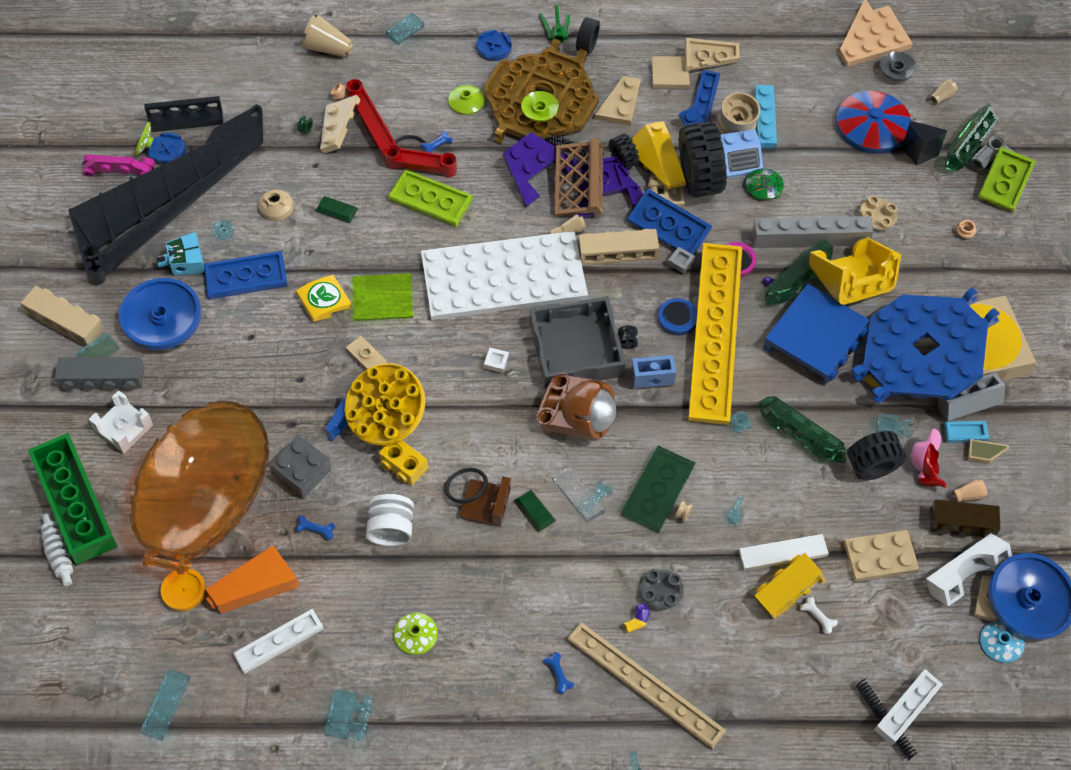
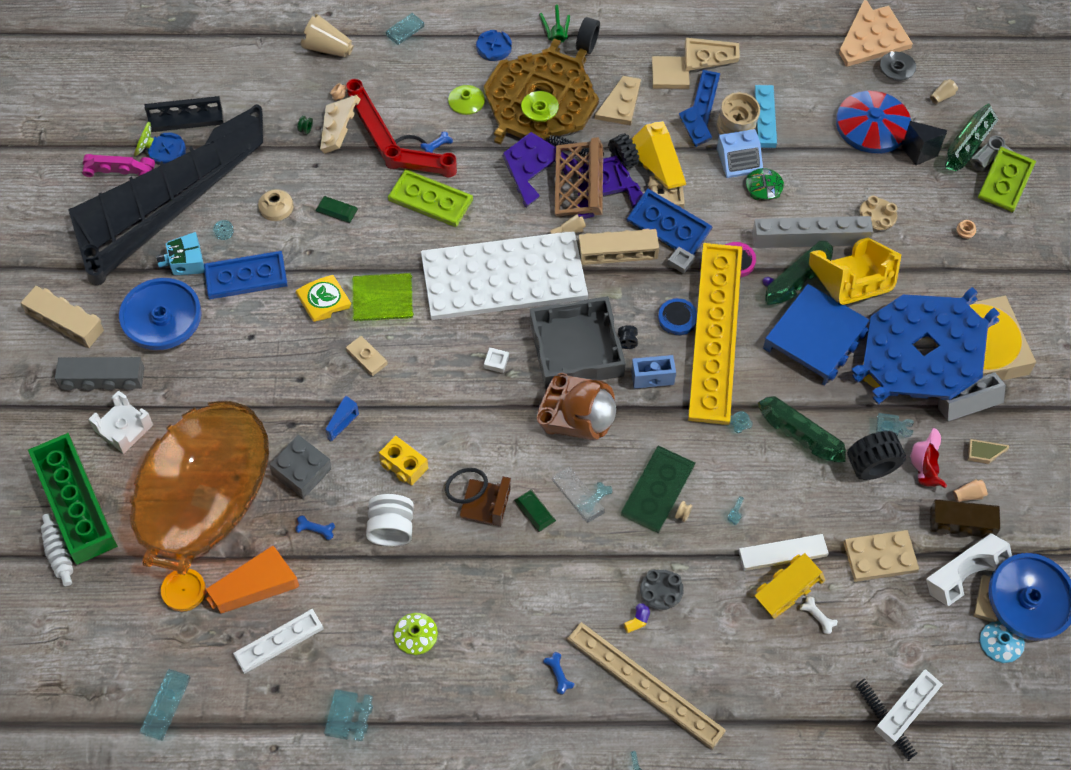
(101, 347): clear light blue tile -> none
(384, 404): yellow bracket -> none
(702, 159): black tyre -> none
(965, 430): medium azure tile -> none

